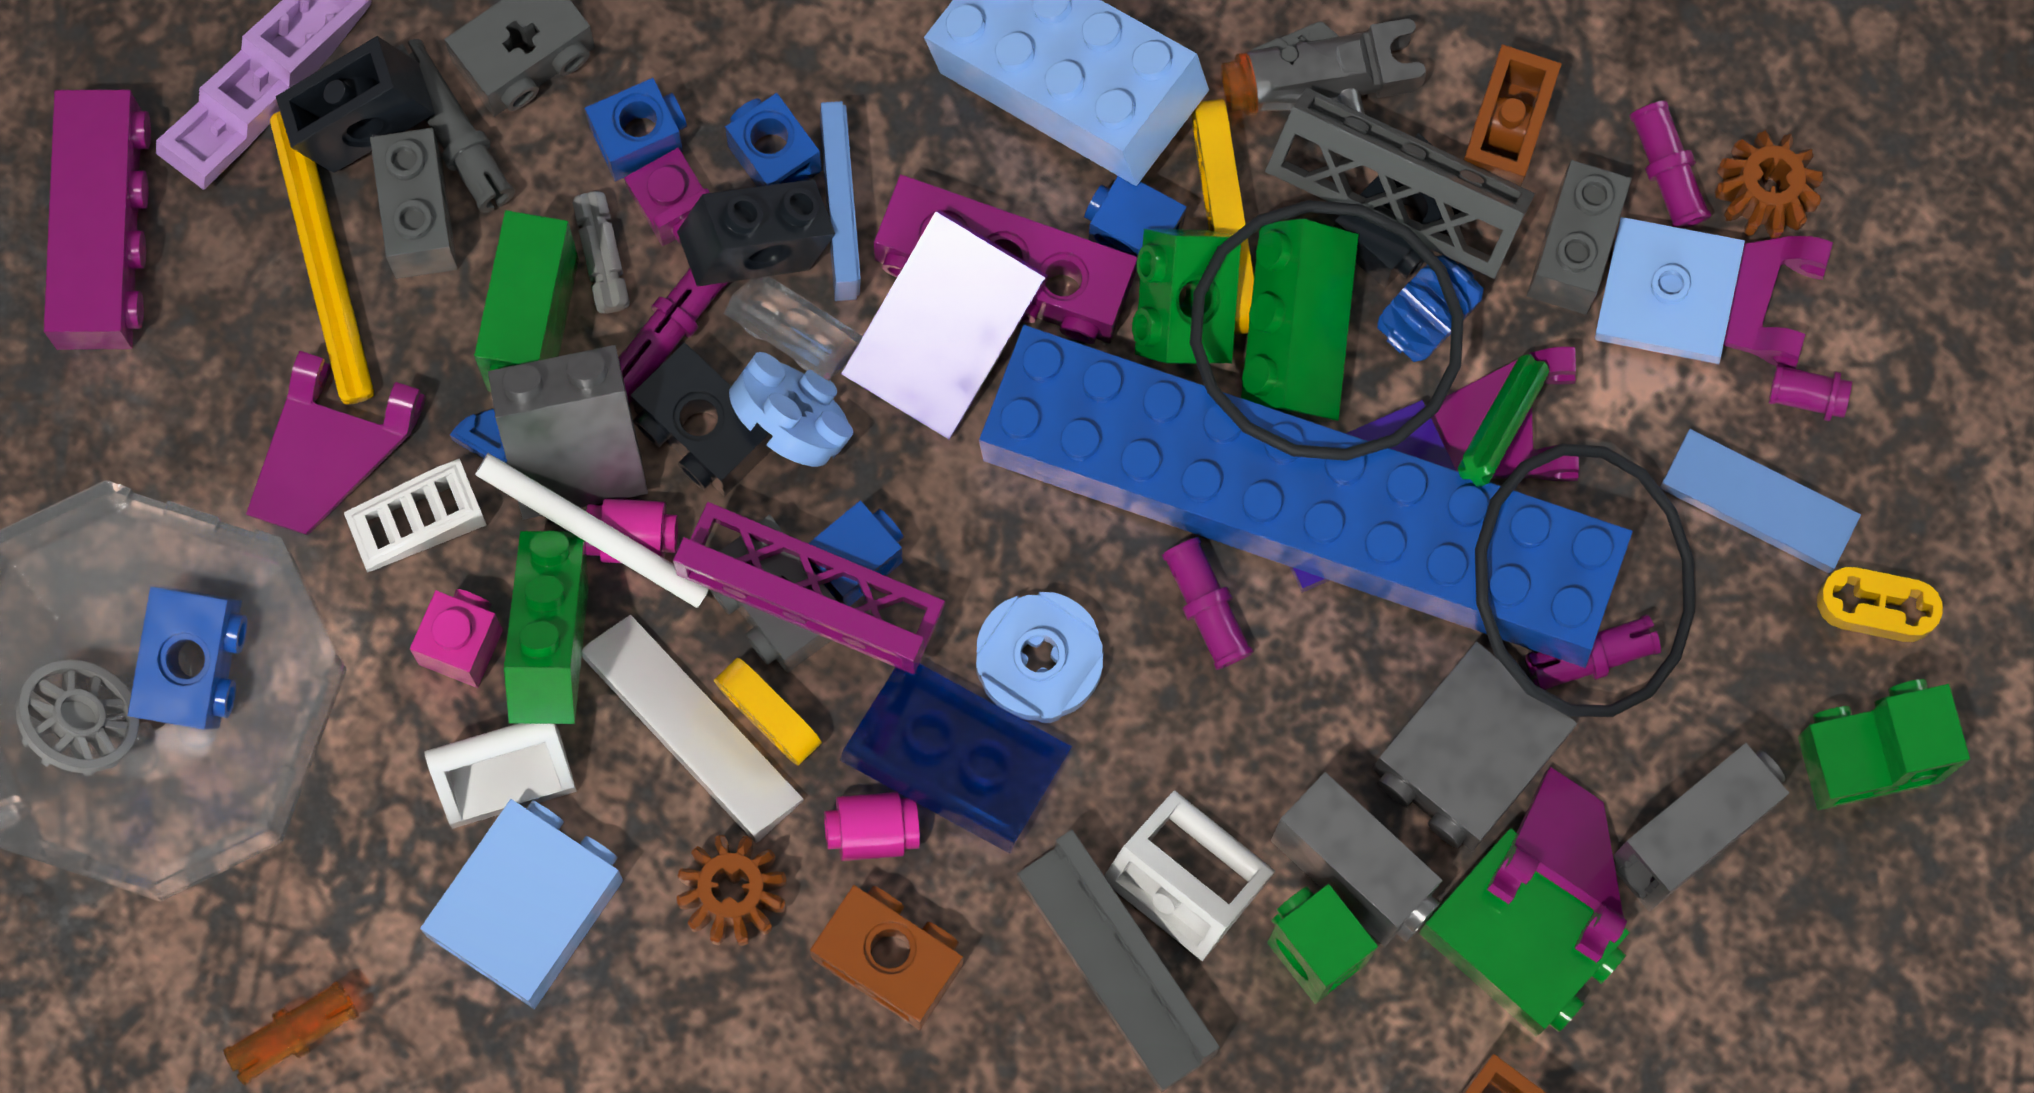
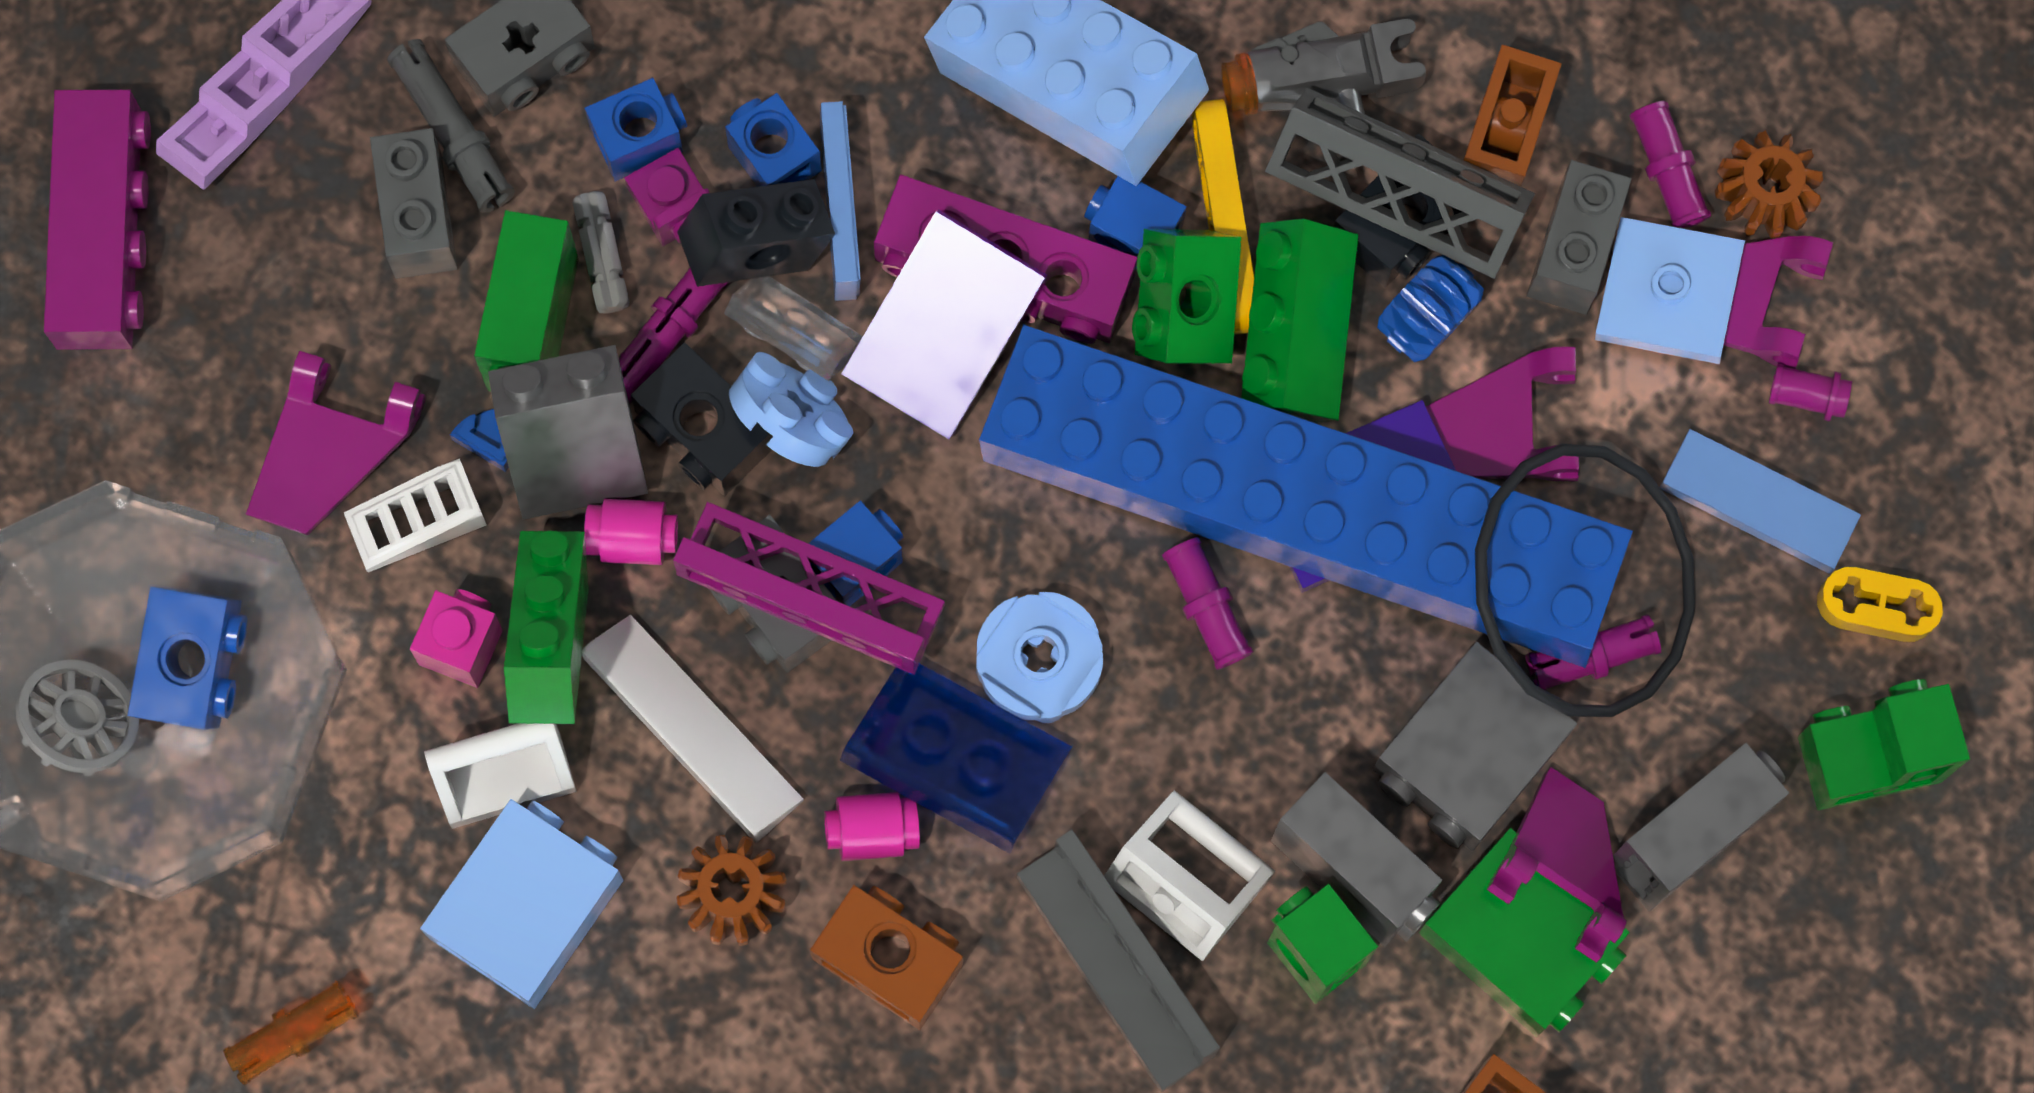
(324, 269): yellow axle -> none
(353, 99): black brick -> none
(589, 528): white bar -> none
(767, 711): yellow beam -> none
(1317, 451): black piece -> none
(1503, 420): green axle -> none

